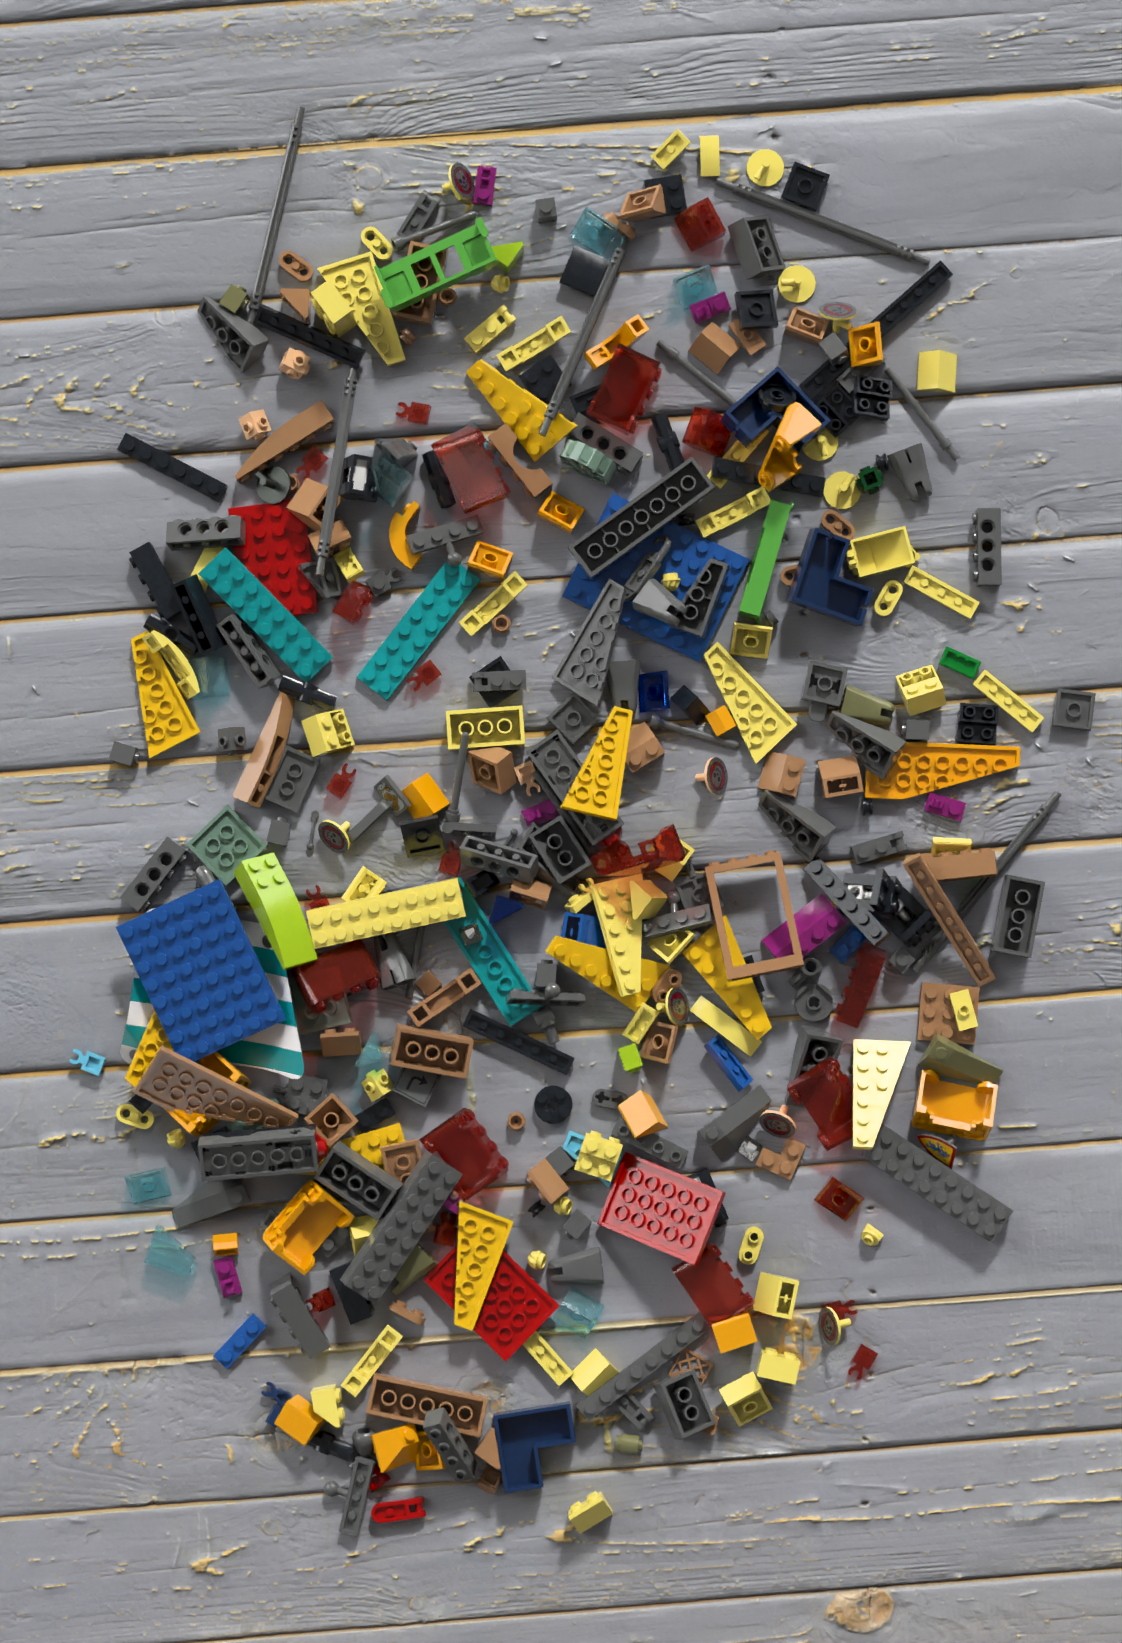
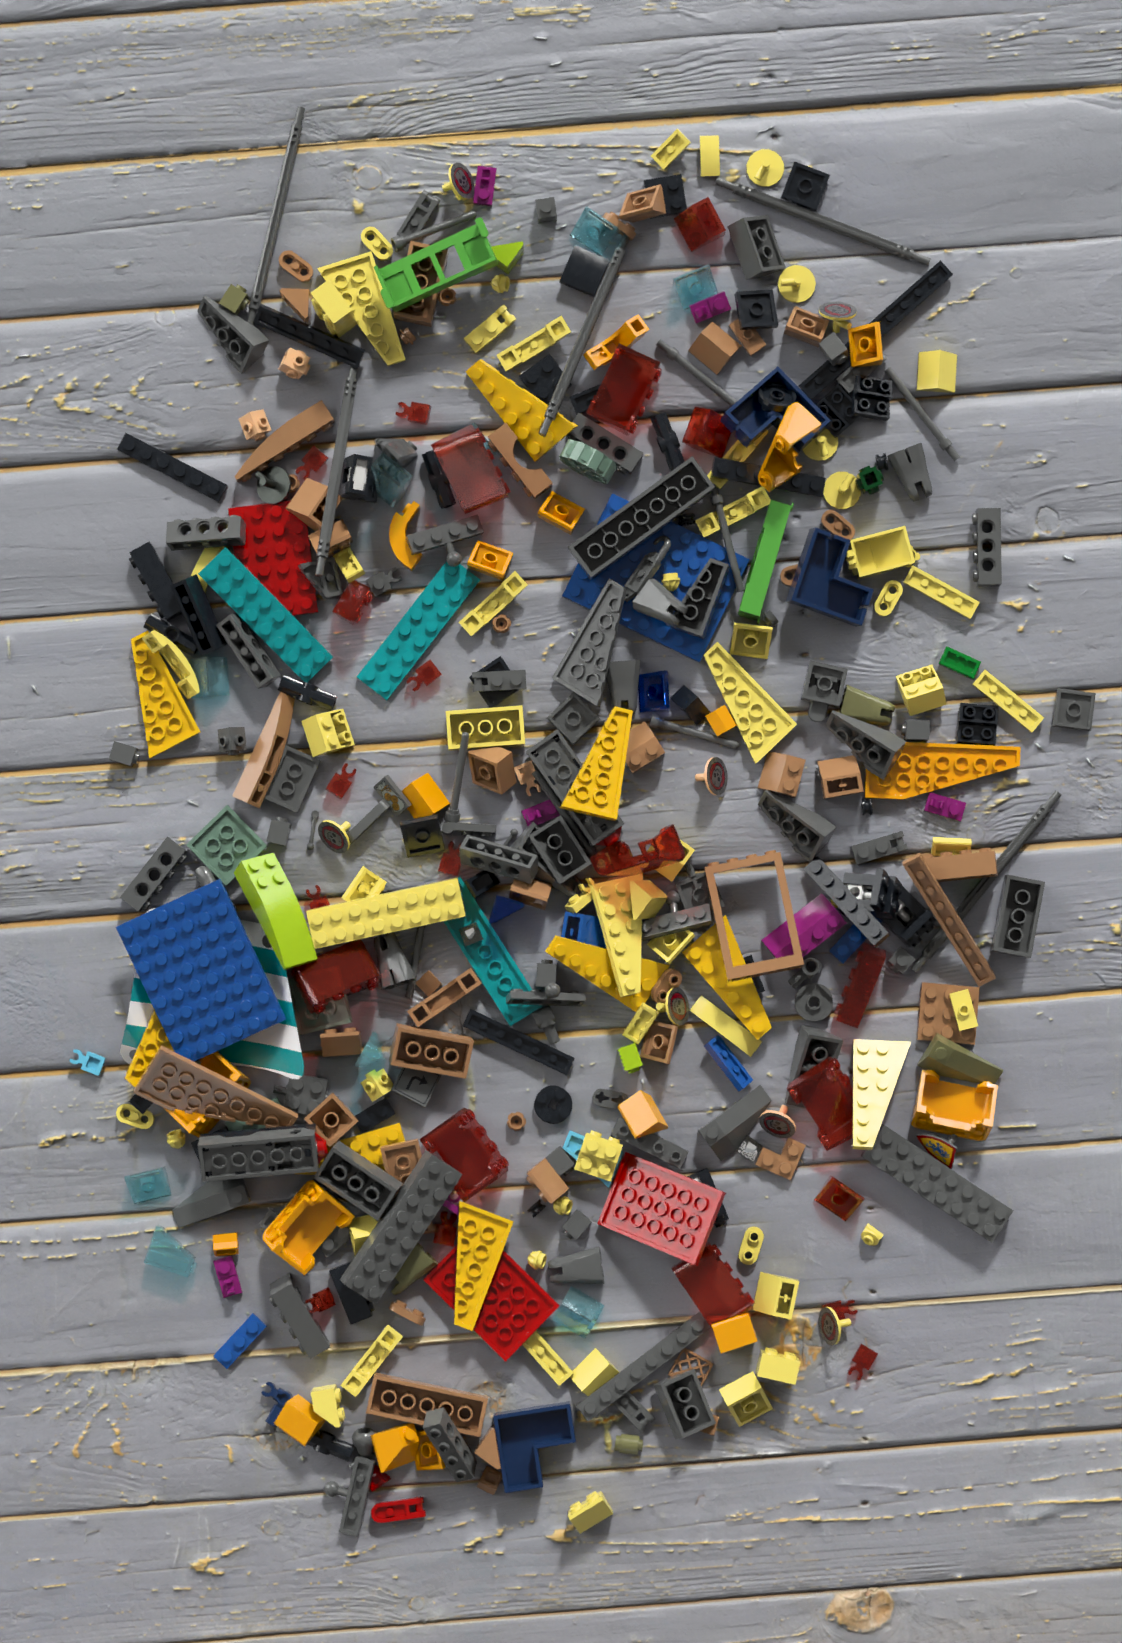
(717, 501): none -> dark grey bar

